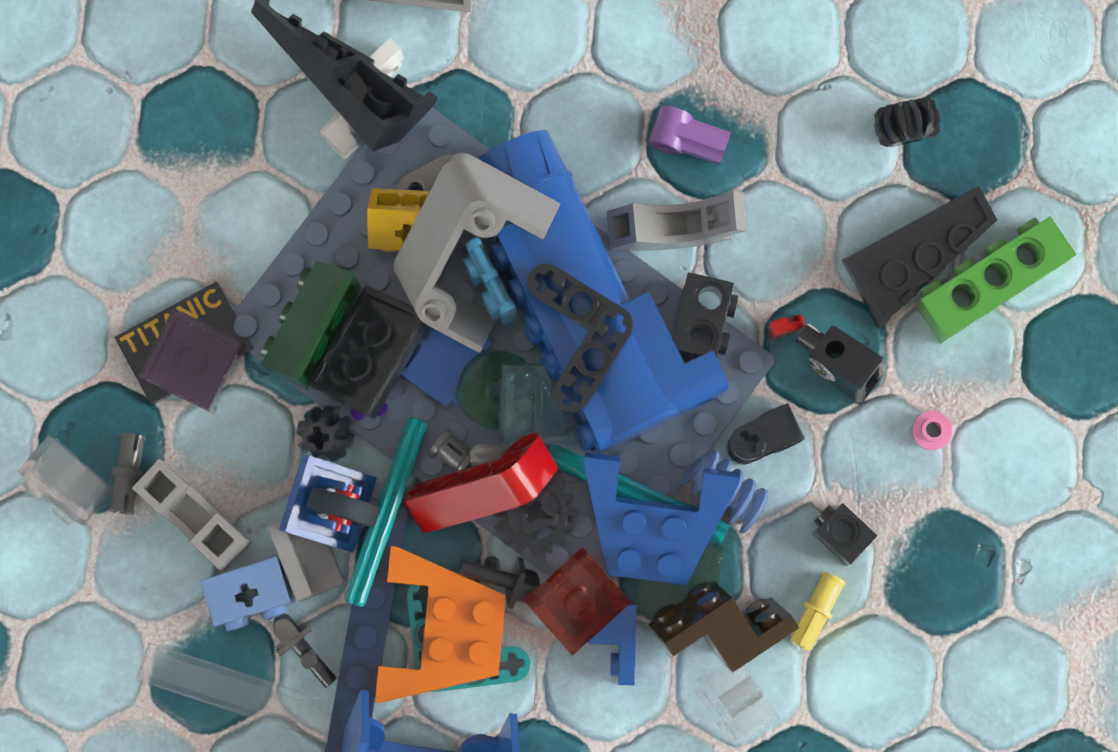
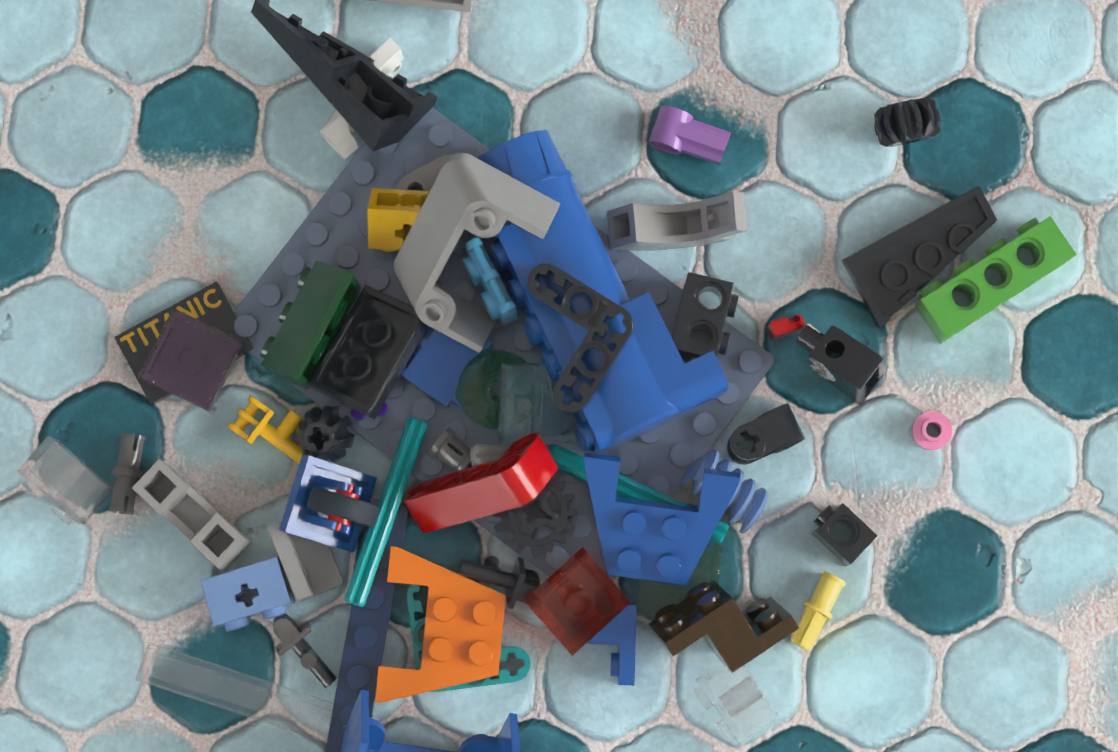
(277, 437): none -> yellow arm

